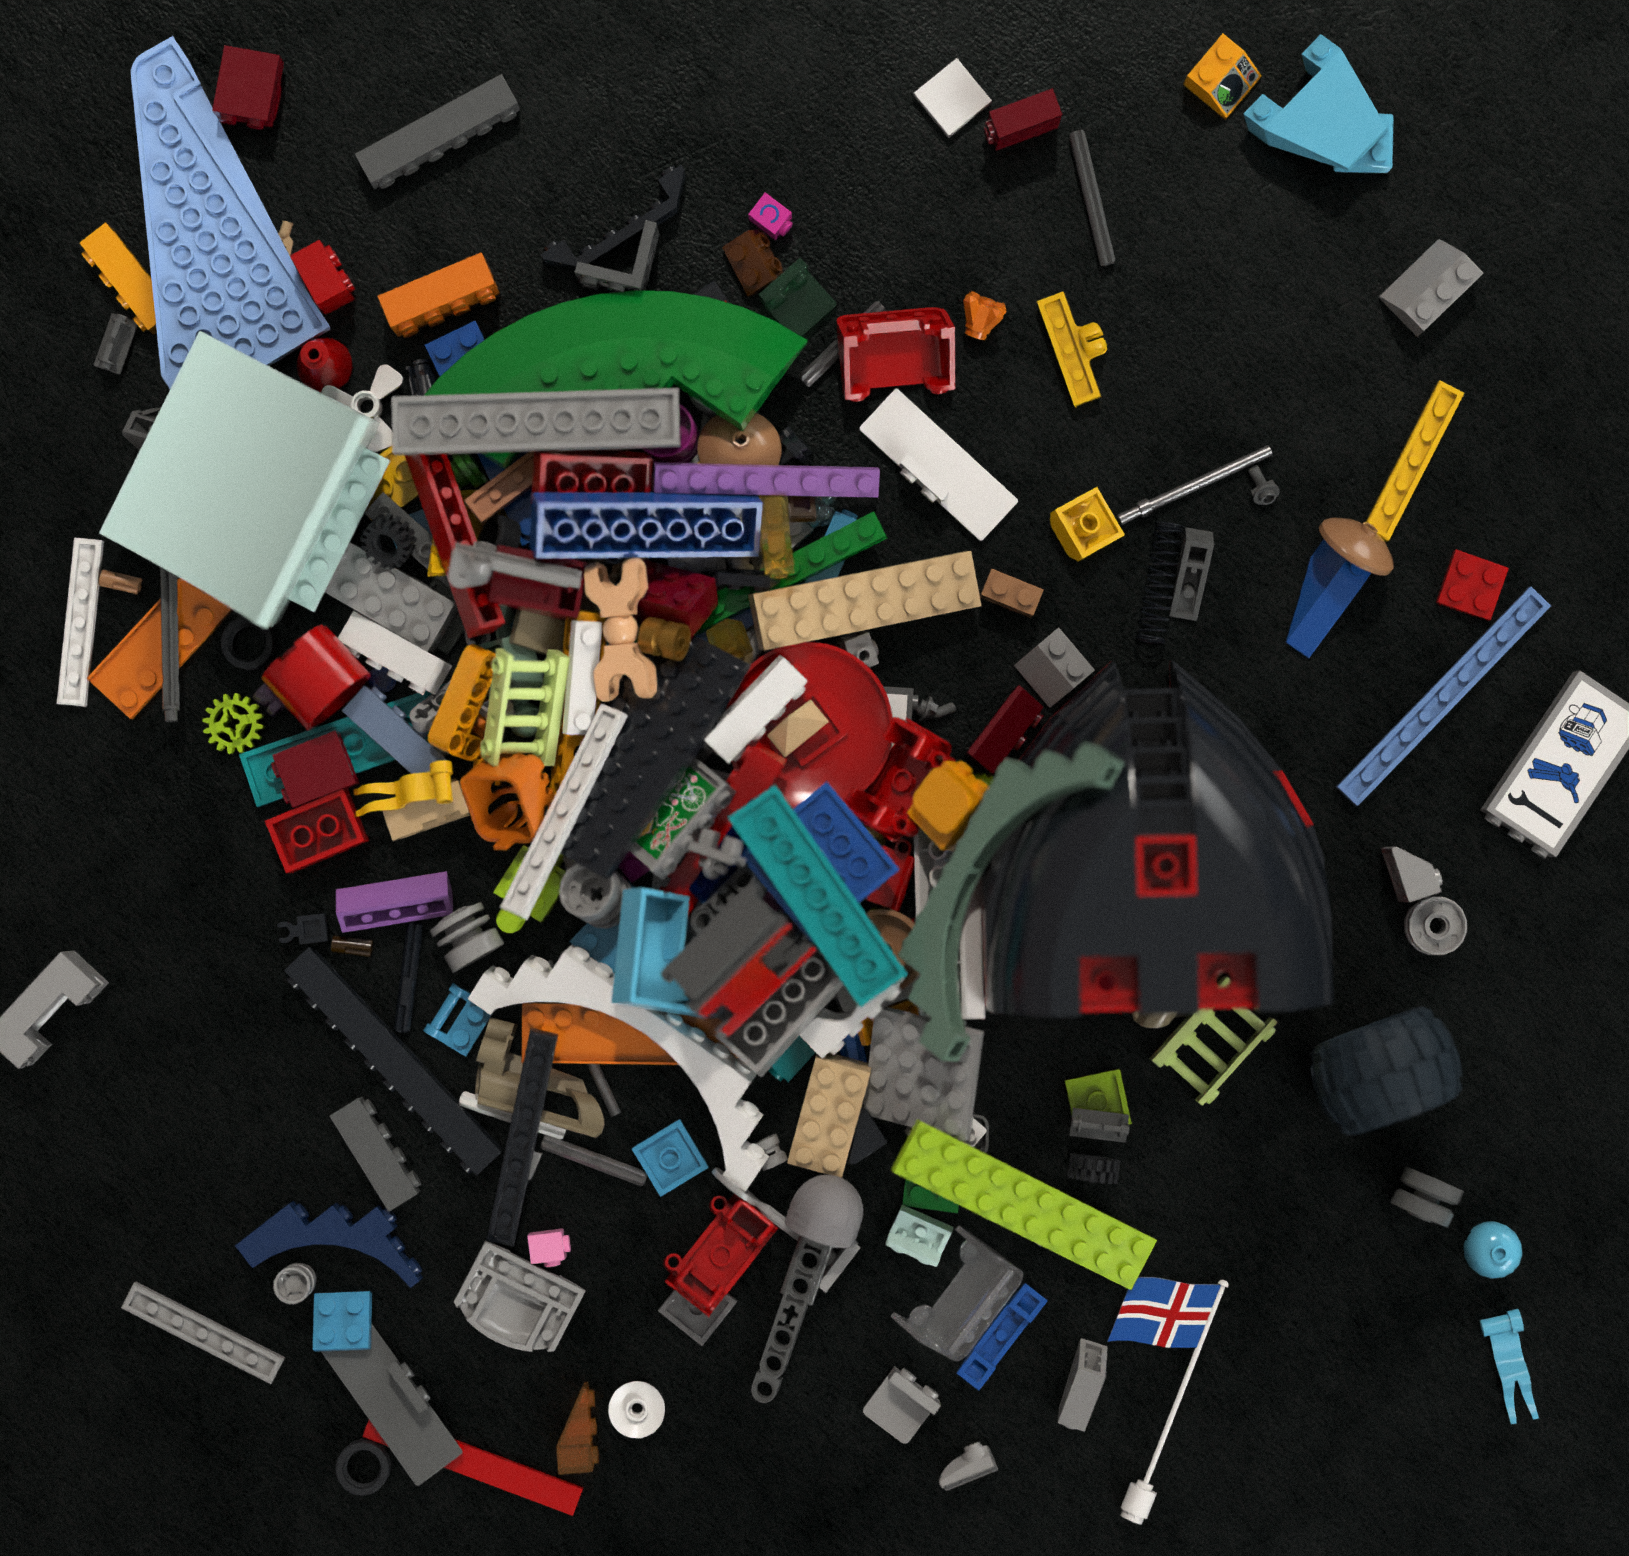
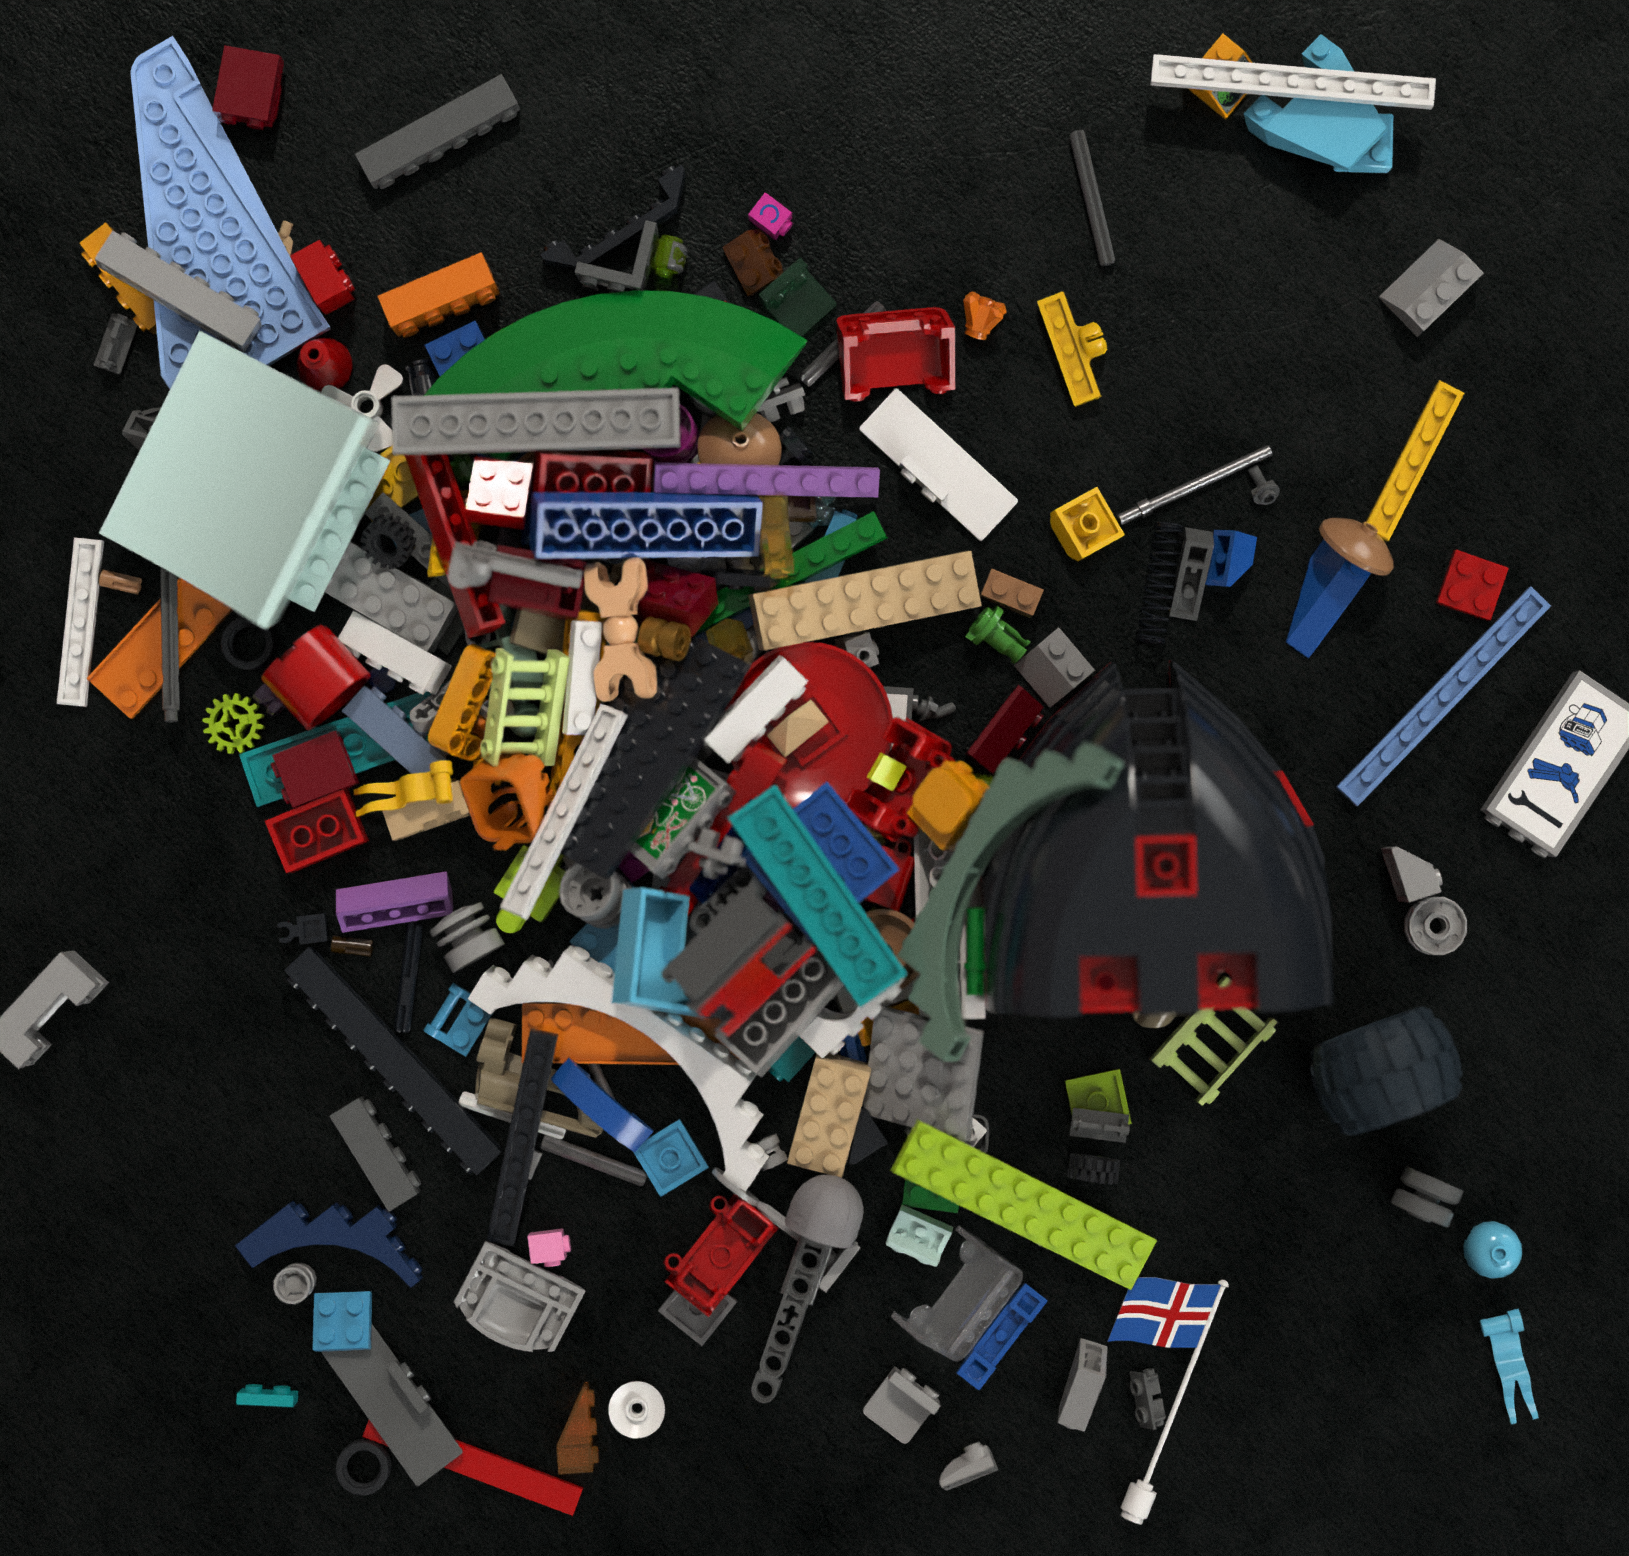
(178, 291): none -> light grey brick
(203, 1332): light grey tile -> none
(255, 1395): none -> teal plate
(499, 493): none -> brick
(600, 1106): none -> blue slope
(668, 256): none -> clear neon green head
(791, 395): none -> light grey hips
(886, 771): none -> neon yellow tile
(952, 97): white tile -> none
(975, 951): none -> green pin
(997, 633): none -> bright green piece
(1023, 120): dark red brick -> none
(1148, 1412): none -> dark grey hinge
(1230, 557): none -> blue slope
(1293, 82): none -> white plate

